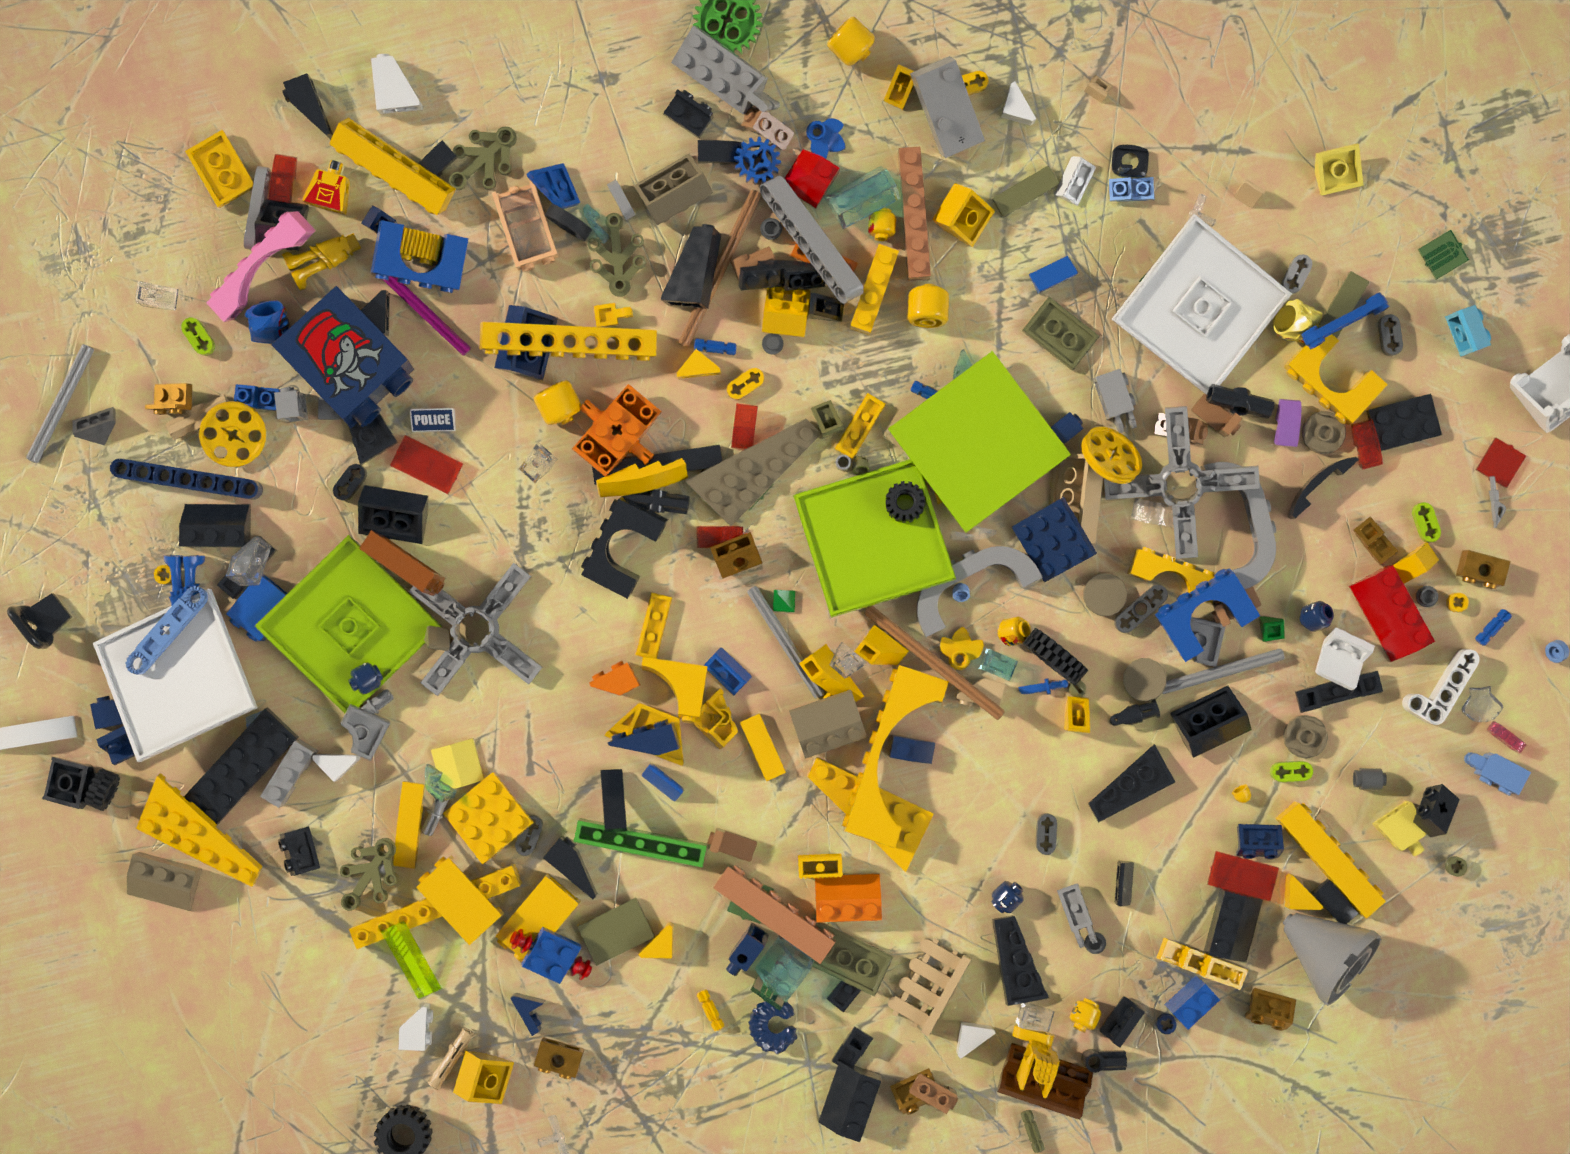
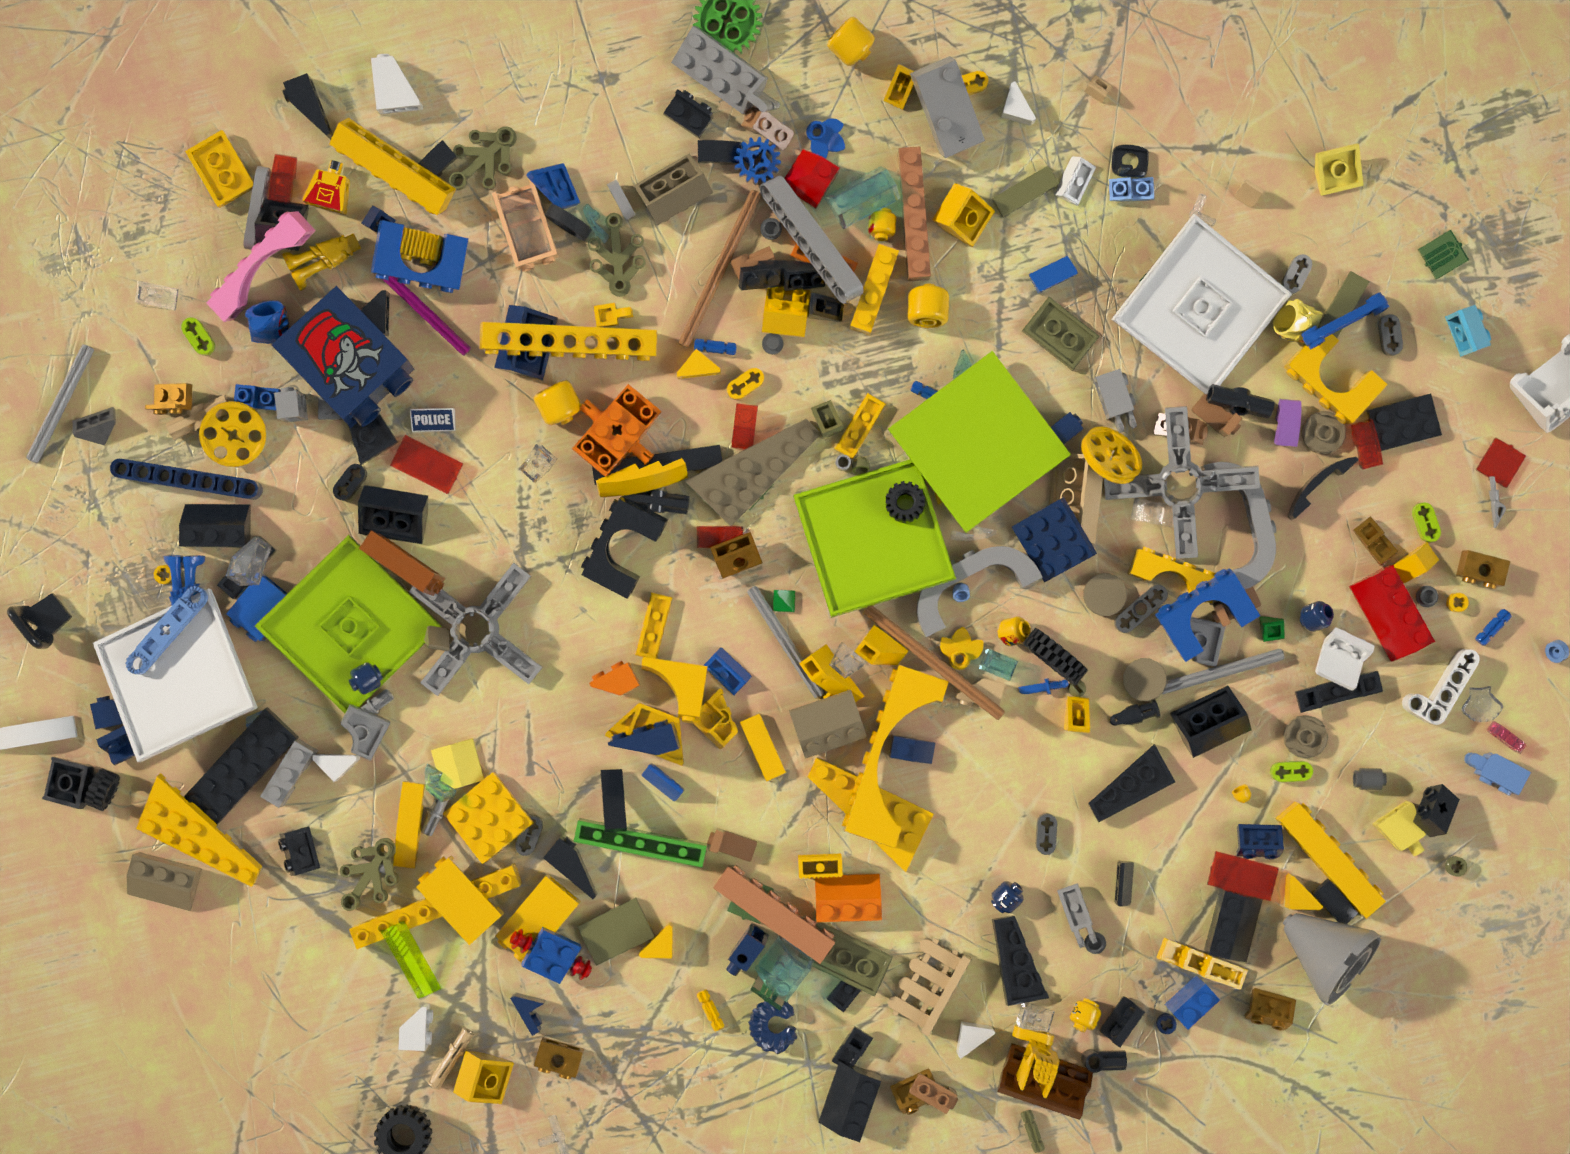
(695, 270): black slope -> none

